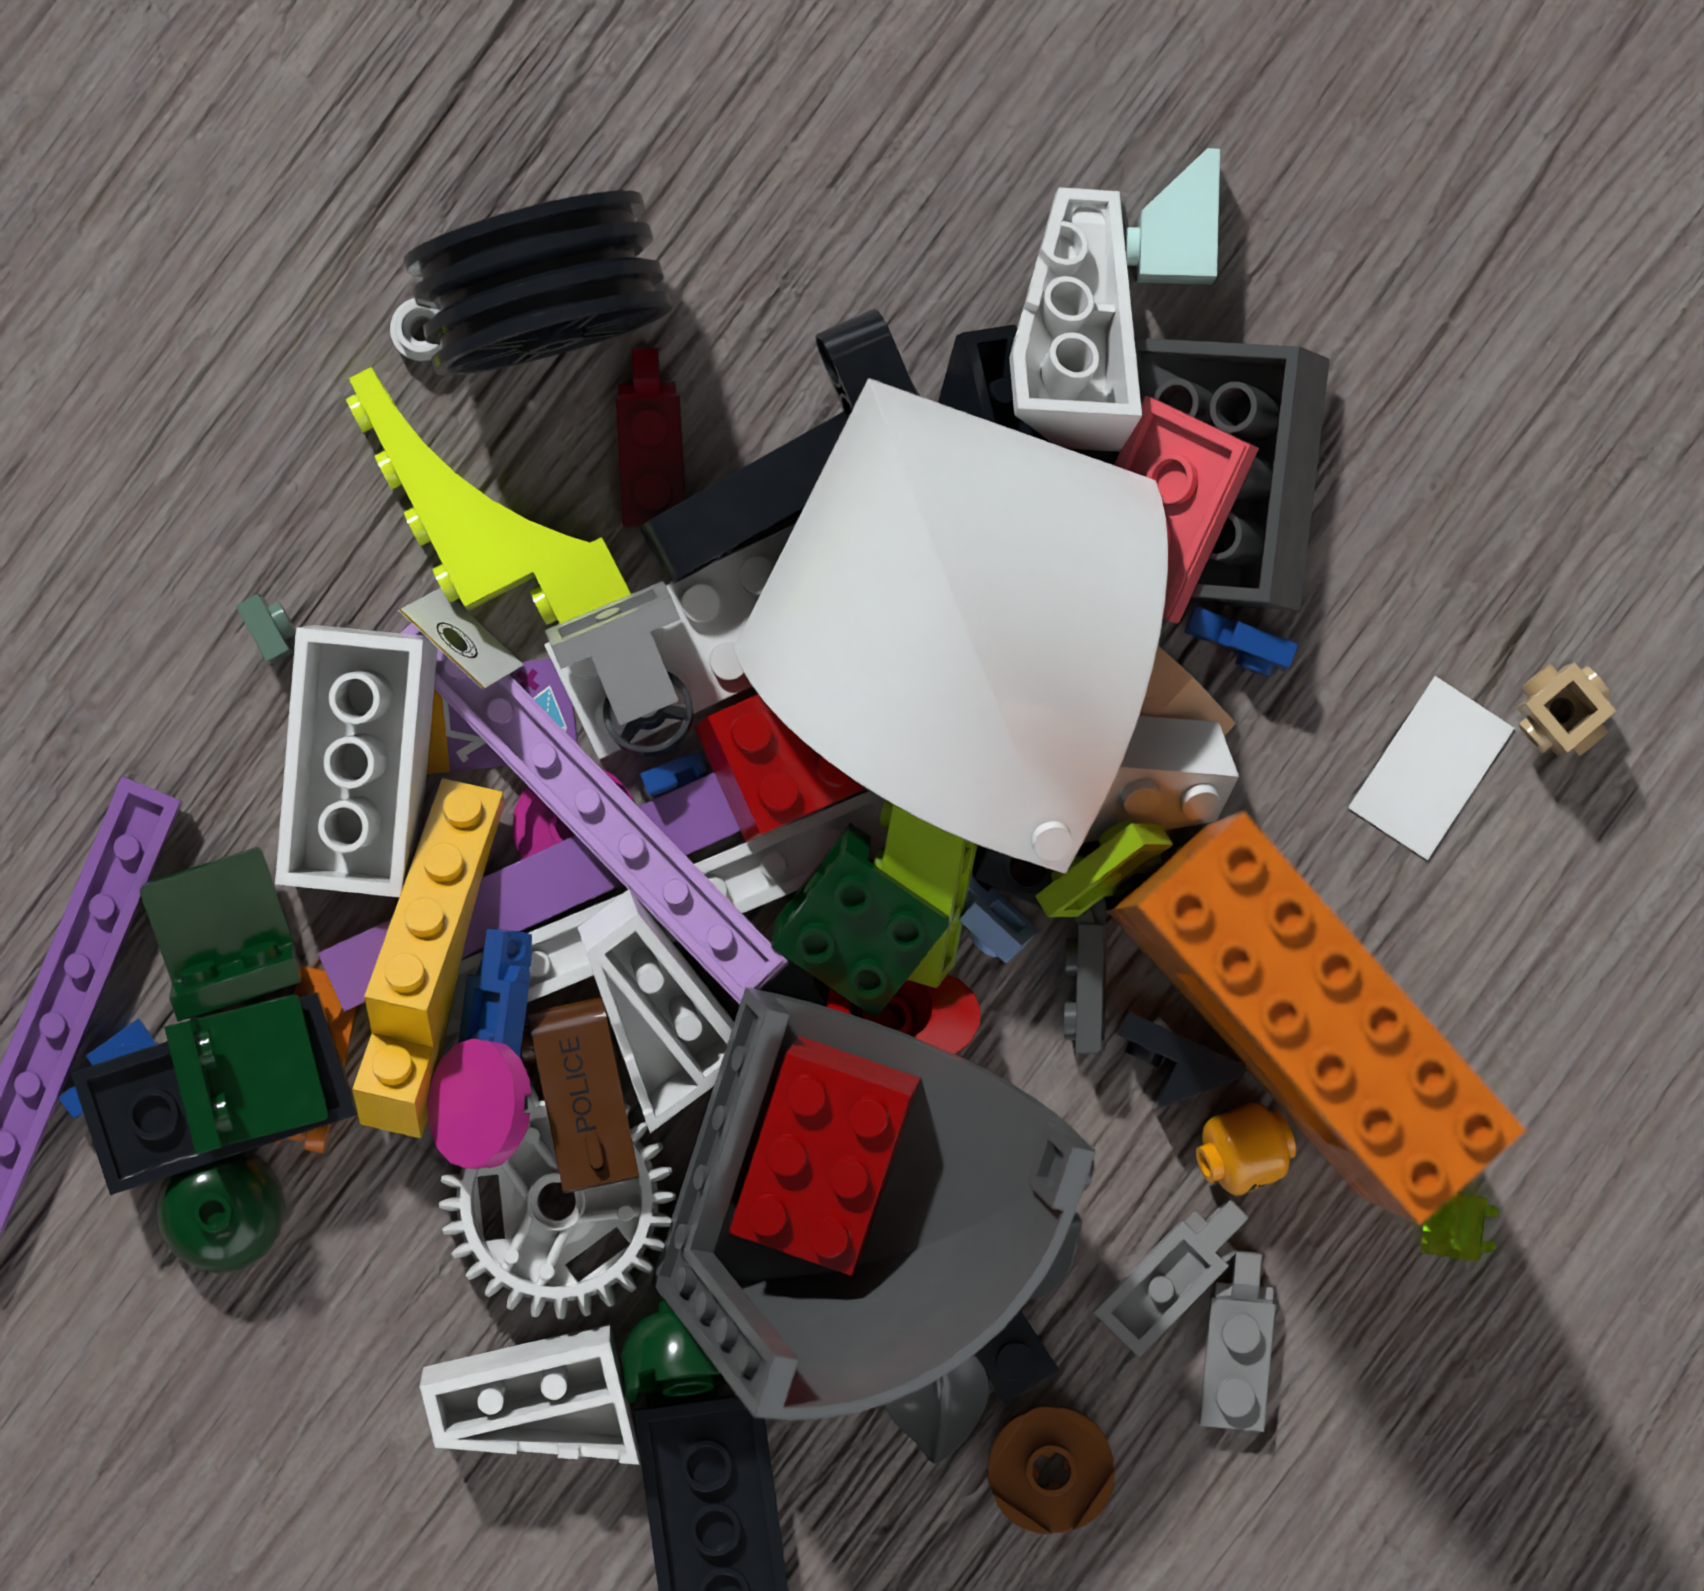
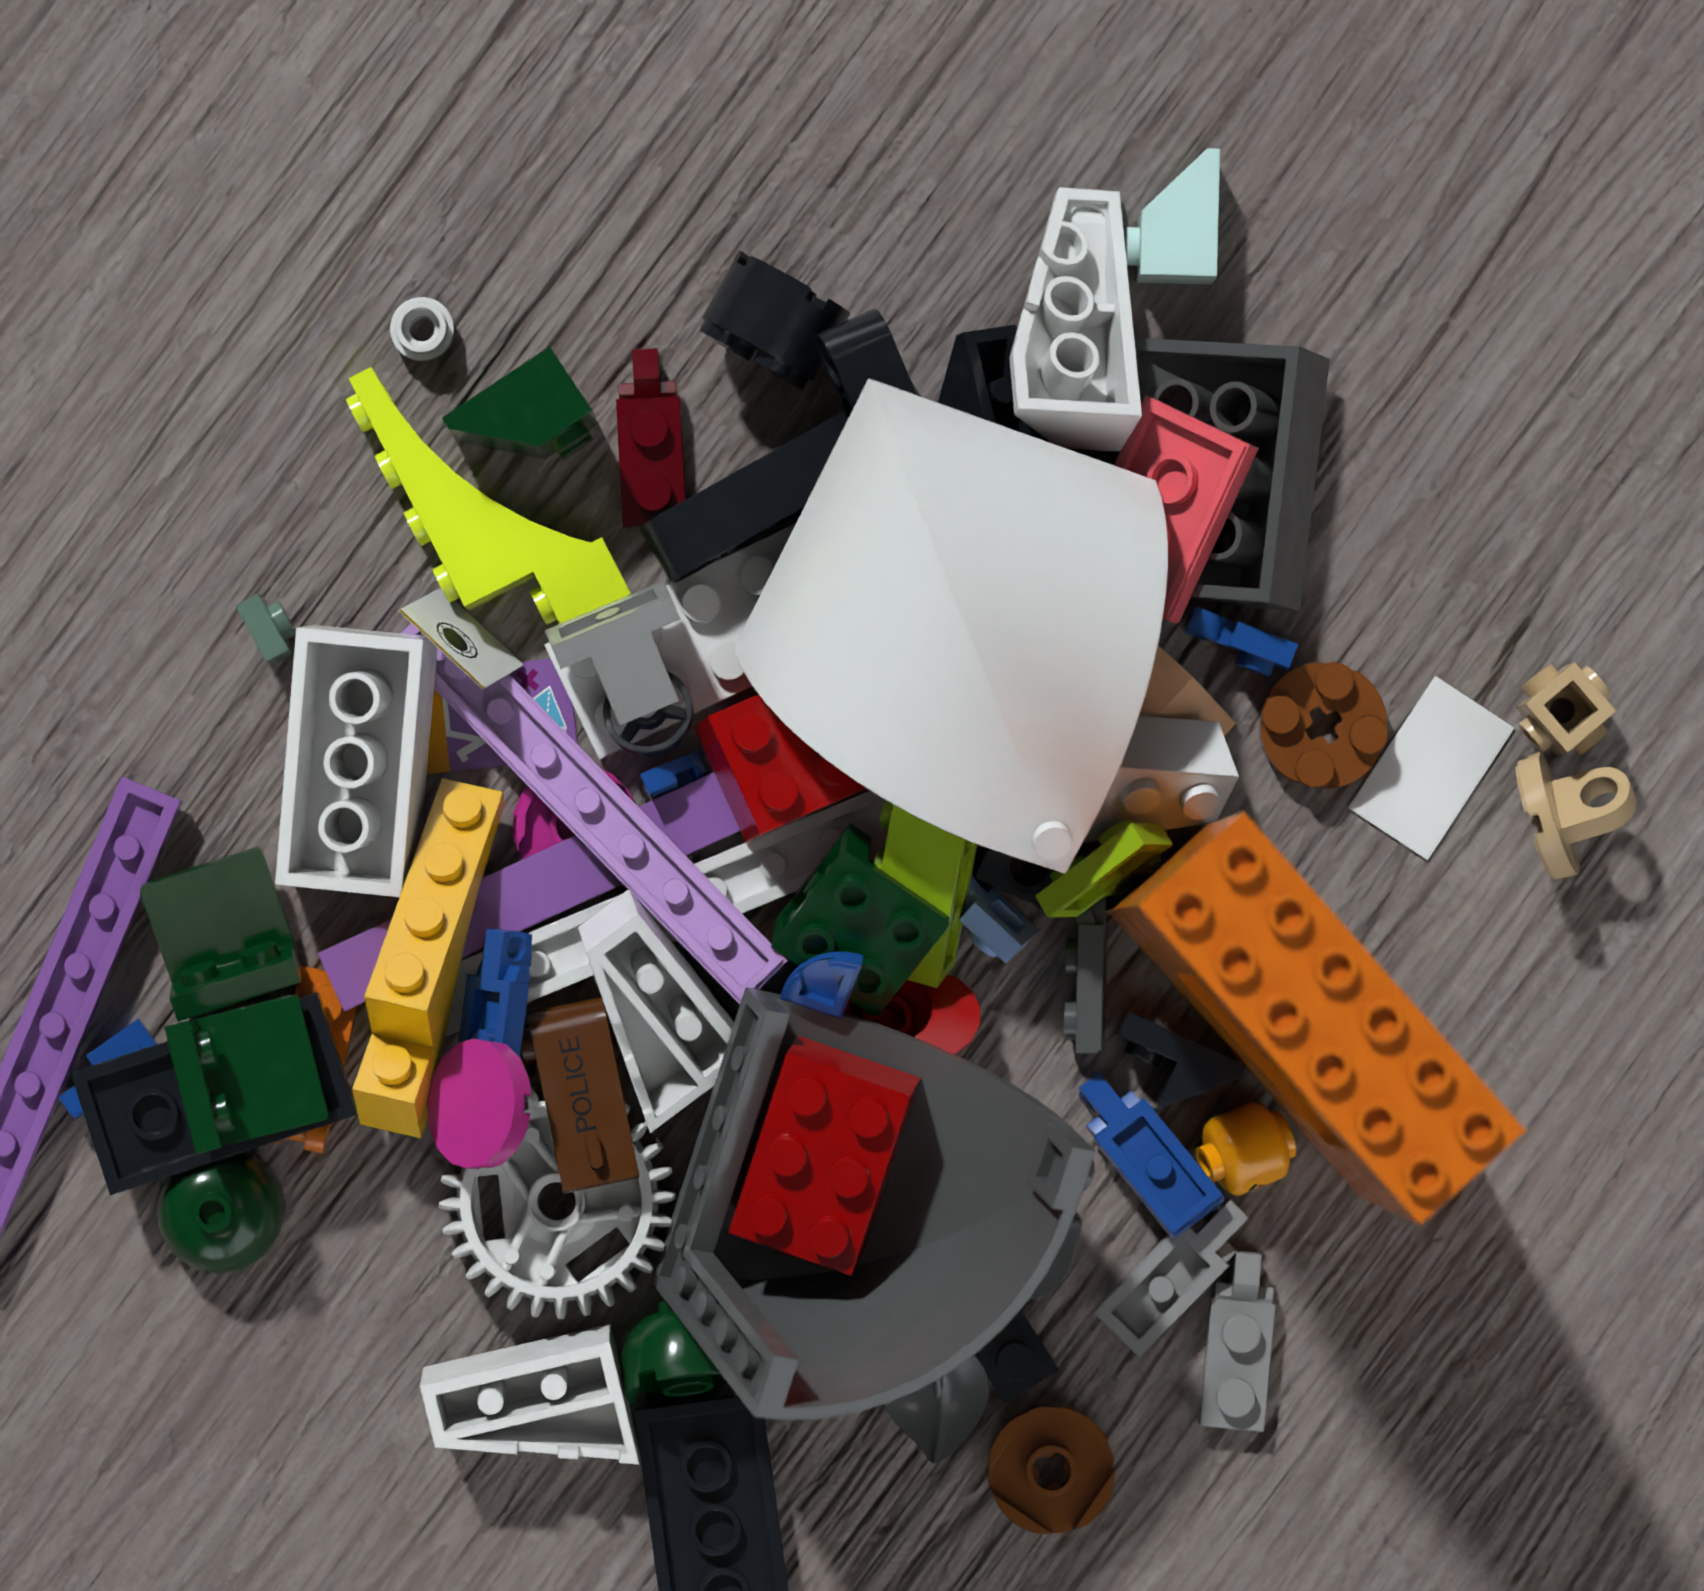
(527, 412): none -> dark green slope
(537, 282): black wheel -> none
(772, 315): none -> black brick
(824, 982): none -> blue tile
(1149, 1157): none -> blue hinge
(1331, 689): none -> dark orange plate
(1458, 1228): clear neon green tile -> none
(1563, 810): none -> tan tile

